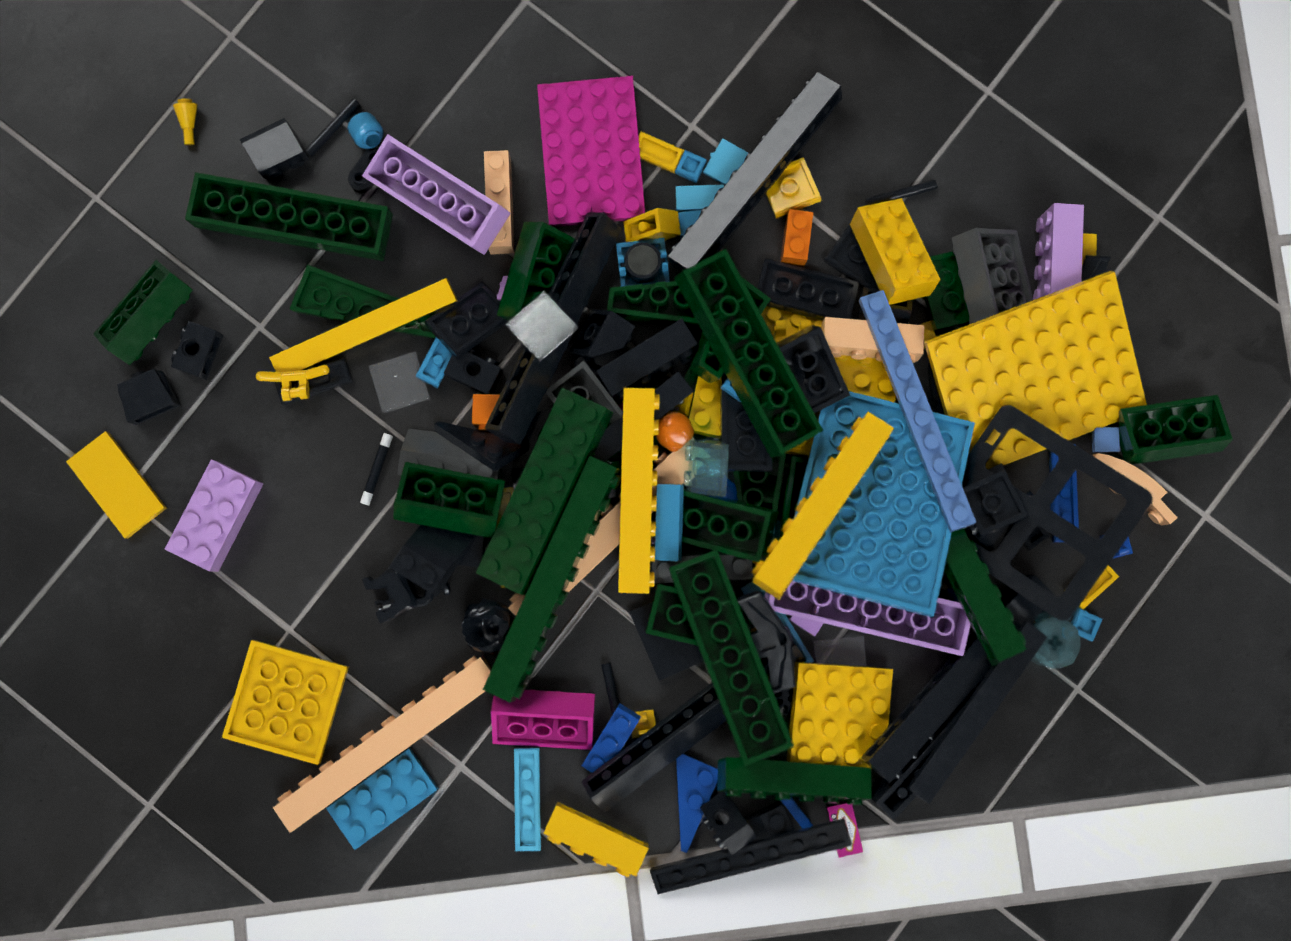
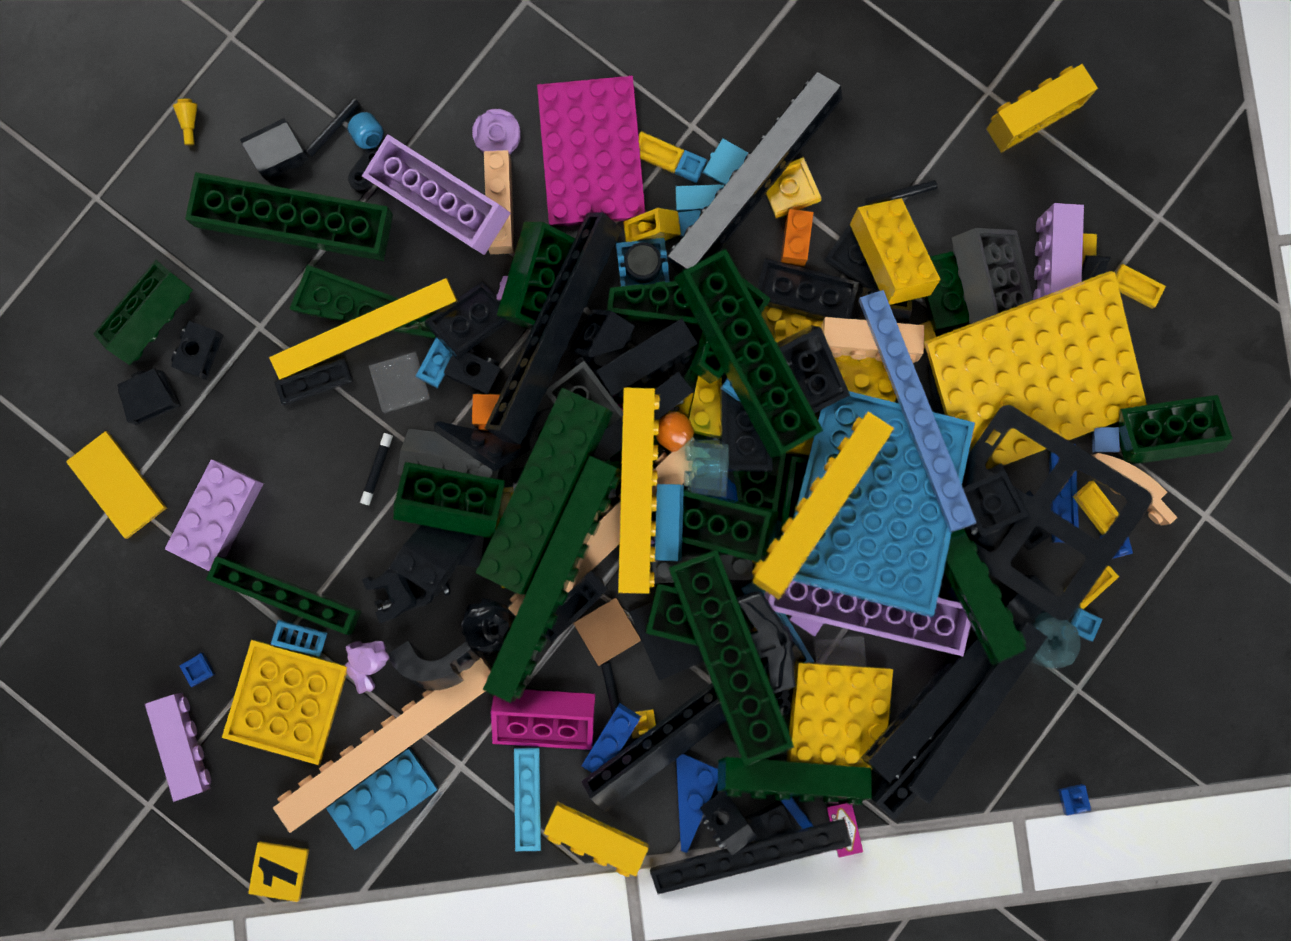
(178, 746): none -> lavender brick
(197, 669): none -> blue tile
(278, 871): none -> yellow tile
(284, 595): none -> dark green brick
(287, 377): yellow piece -> none
(296, 647): none -> dark azure slope
(363, 661): none -> lavender animal
(433, 674): none -> black arch
(496, 131): none -> lavender tile
(541, 326): clear tile -> none
(578, 601): none -> black arch
(607, 631): none -> medium nougat tile
(1041, 107): none -> yellow brick
(1074, 799): none -> blue tile
(1096, 506): none -> yellow tile
(1139, 286): none -> yellow tile

